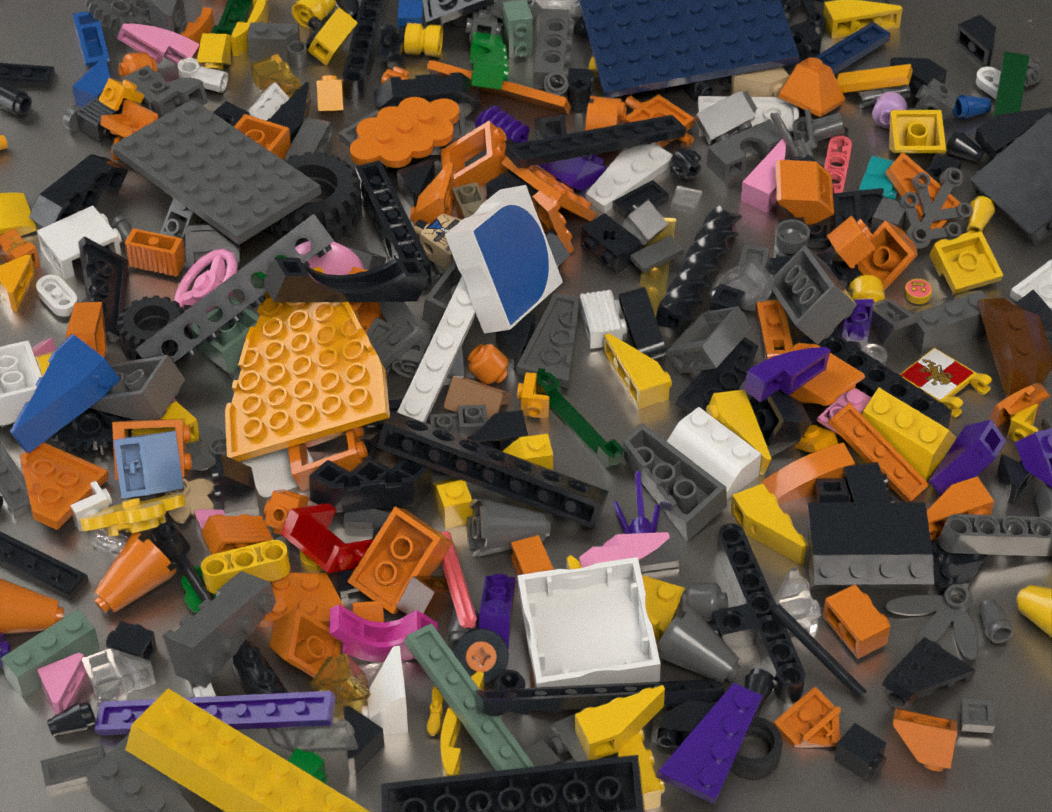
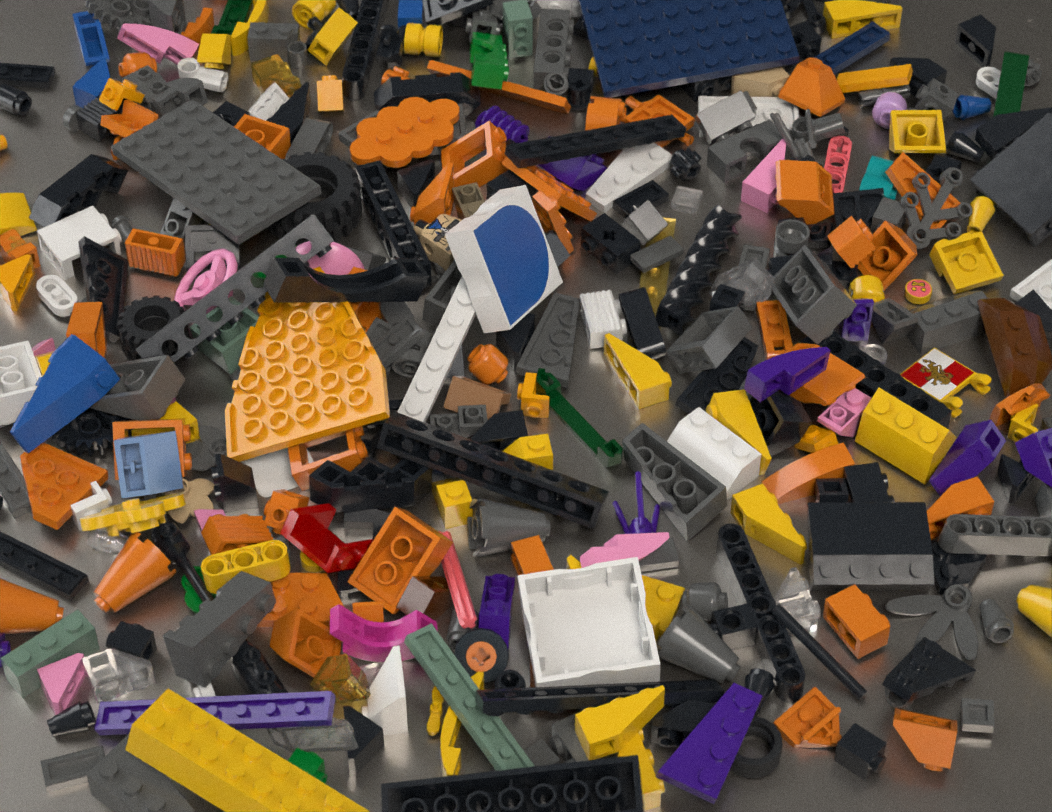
(550, 126): black brick -> none
(875, 448): orange tile -> none

